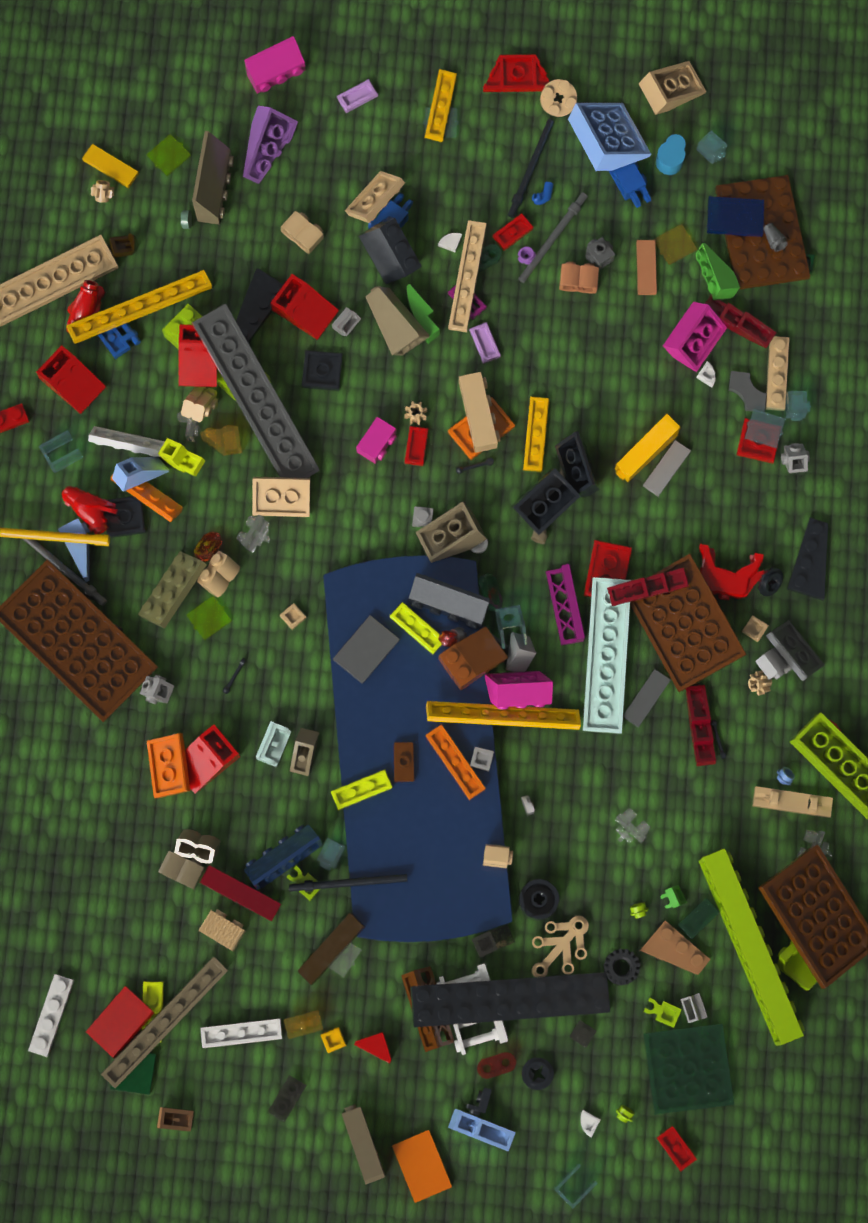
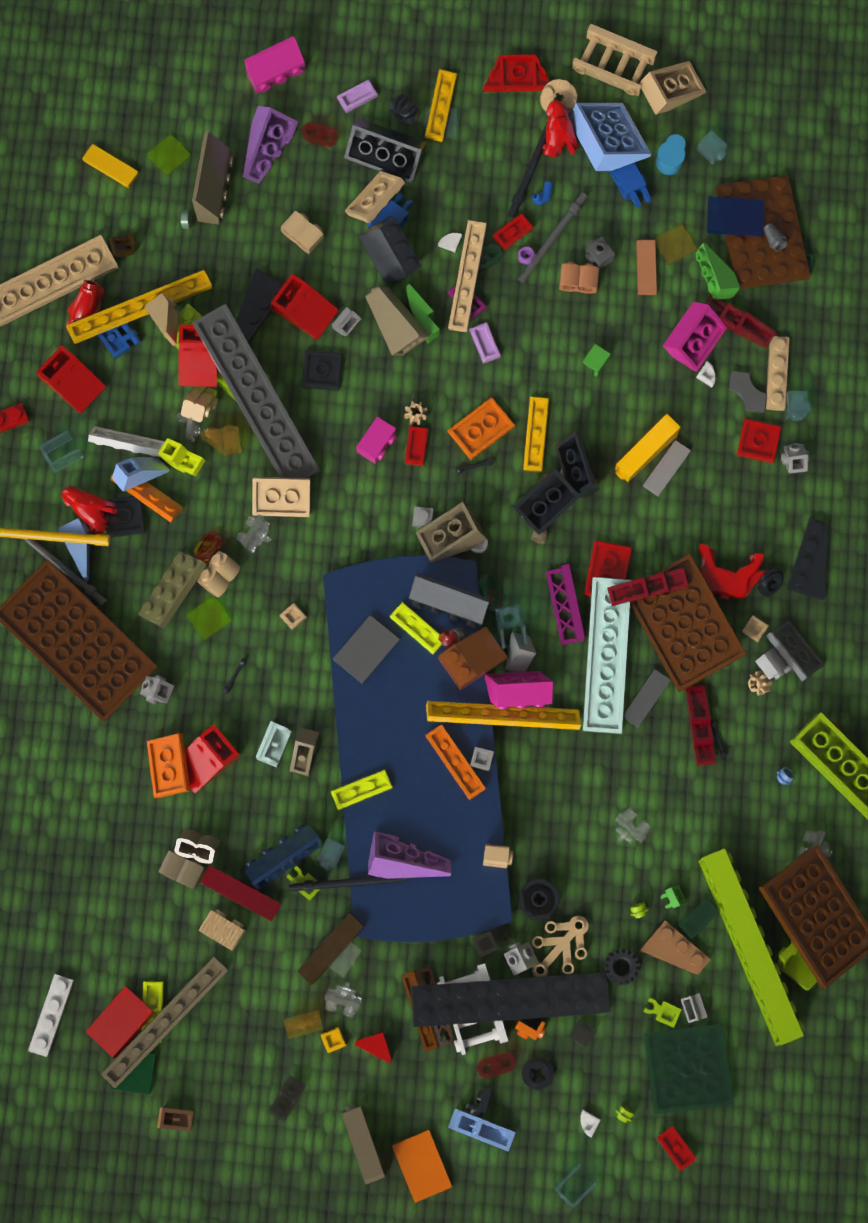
(102, 191): tan gear -> none
(164, 316): none -> tan slope
(241, 1033): white plate -> none
(320, 134): none -> clear red plate
(342, 996): none -> clear hips
(385, 150): none -> black slope
(398, 860): none -> medium lavender wedge
(403, 762): reddish brown plate -> none
(404, 110): none -> black gear
(478, 412): tan brick -> none
(521, 958): none -> light grey brick
(525, 1031): none -> orange bracket
(529, 808): white tile -> none
(558, 130): none -> red animal
(597, 359): none -> bright green panel
(621, 44): none -> tan fence
(765, 428): clear light blue piece -> none
(792, 802): tan hinge -> none

